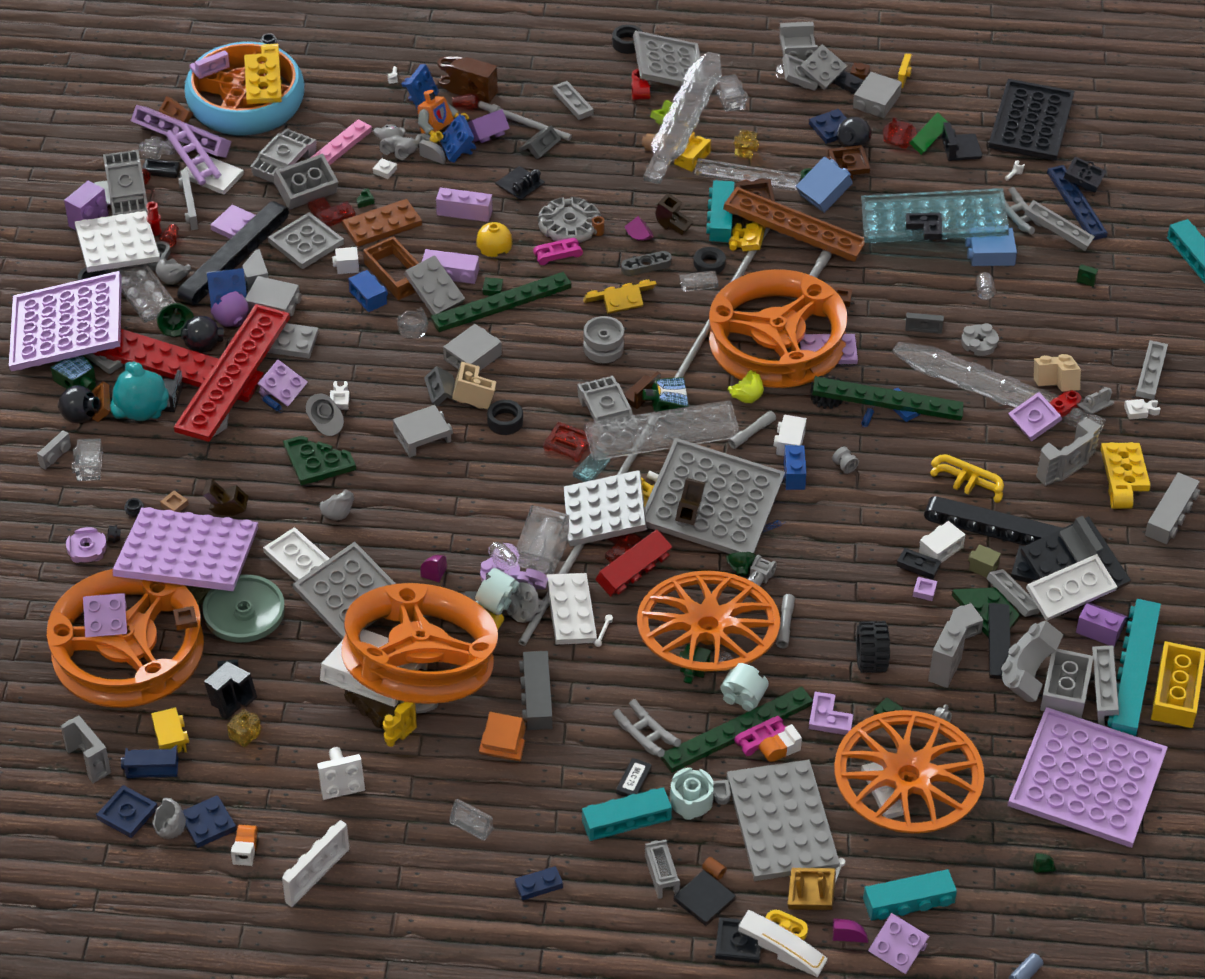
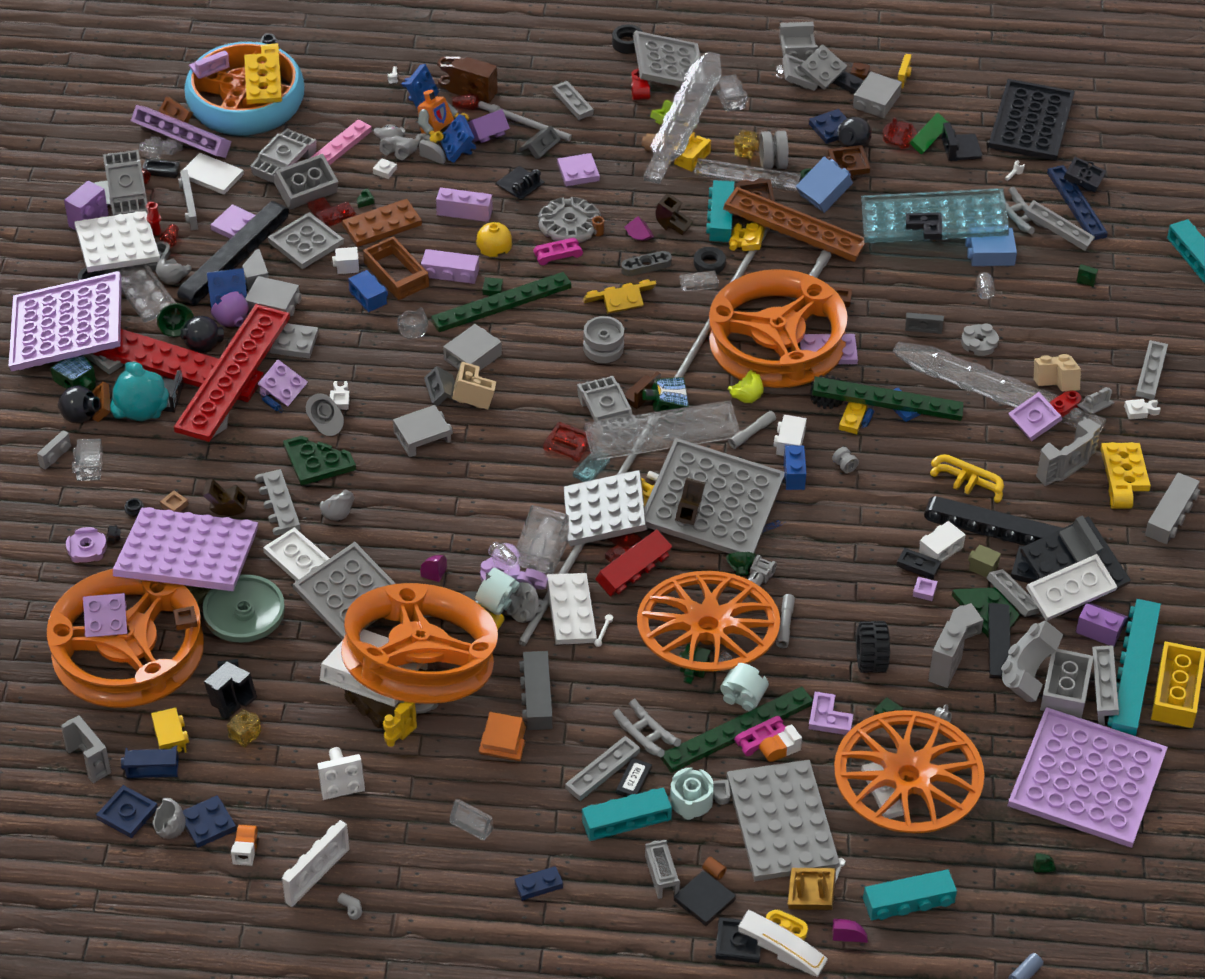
(182, 151): lavender bar -> none
(279, 500): none -> light grey hinge
(352, 904): none -> light grey arm
(434, 285): light grey plate -> none
(508, 427): black tyre -> none
(578, 169): none -> lavender plate
(602, 768): none -> light grey plate
(773, 150): none -> light grey wheel
(853, 417): none -> yellow plate
(898, 943): lavender hinge -> none

